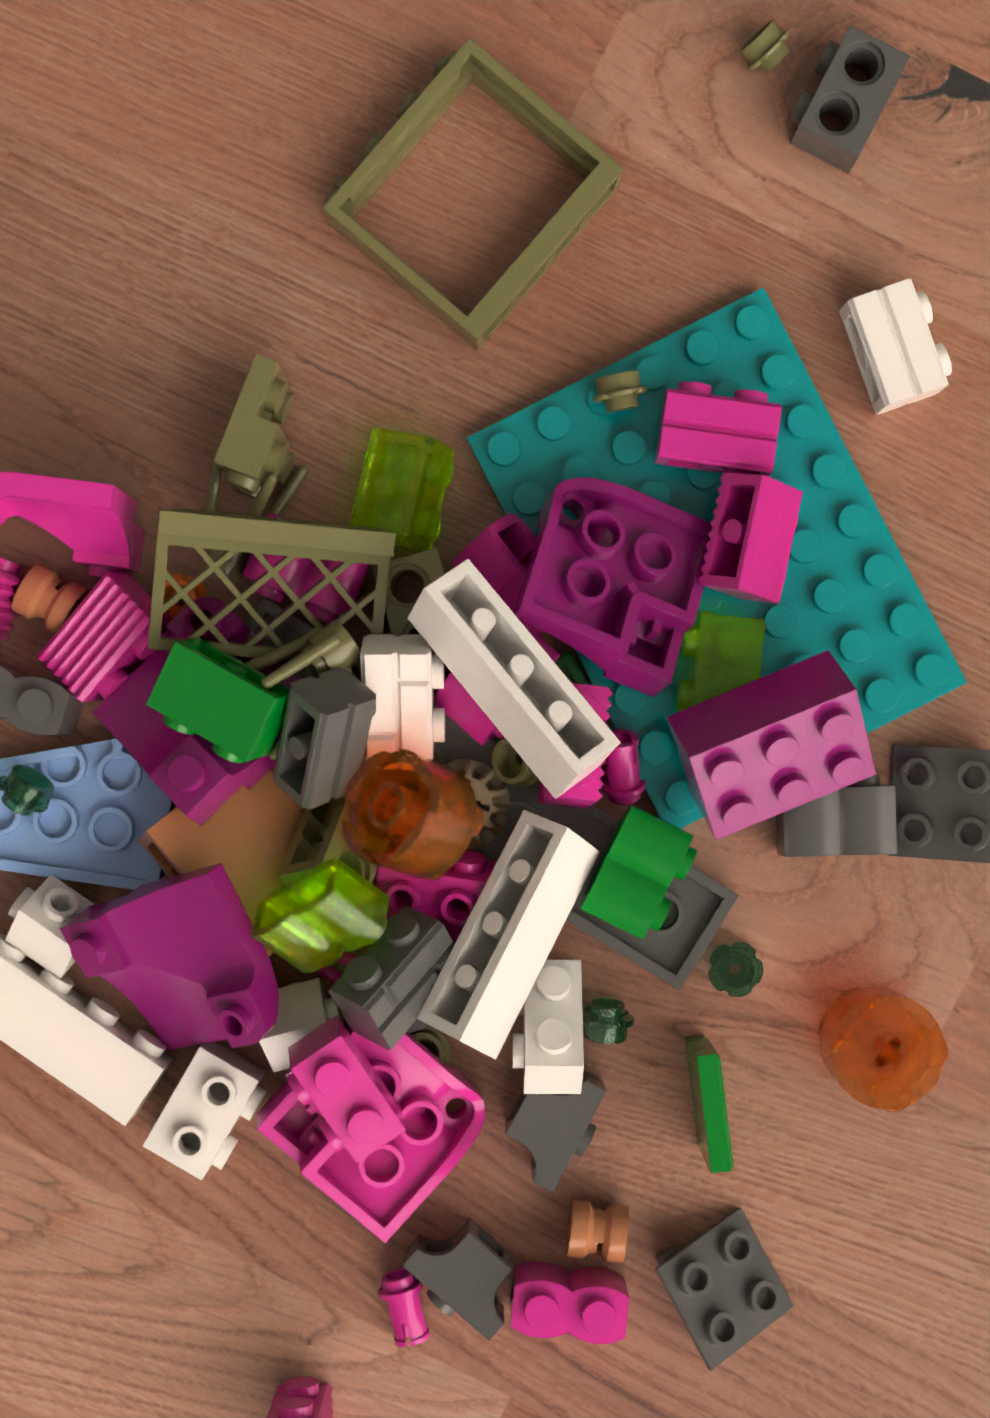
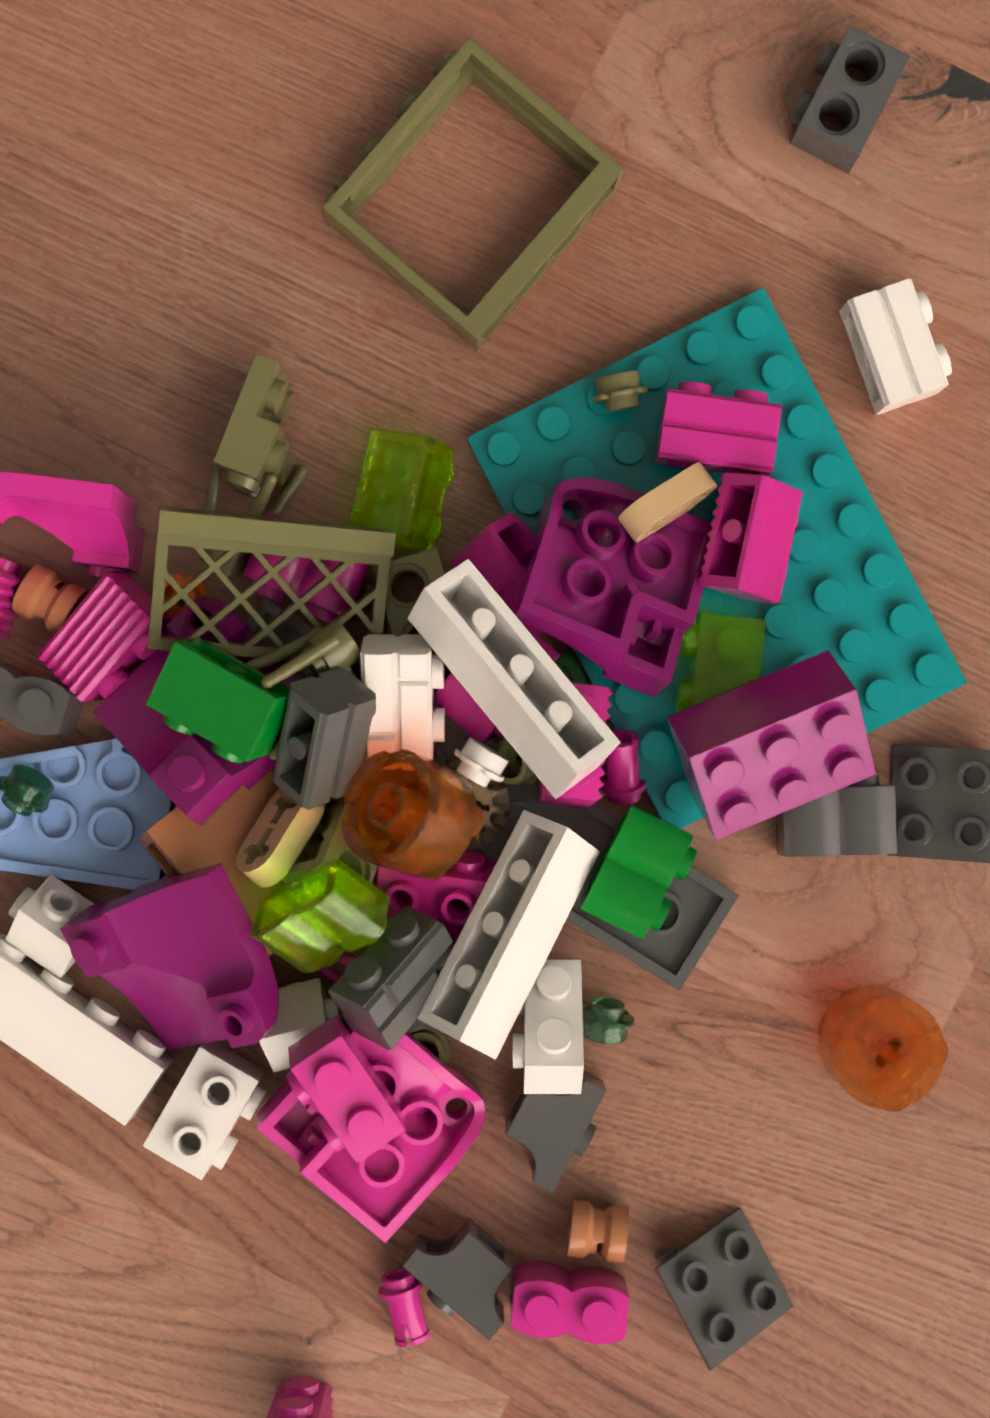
(276, 839): none -> tan beam
(480, 762): none -> white plate
(667, 502): none -> tan beam
(709, 1104): green tile -> none
(750, 969): clear green plate -> none
(766, 47): olive plate -> none

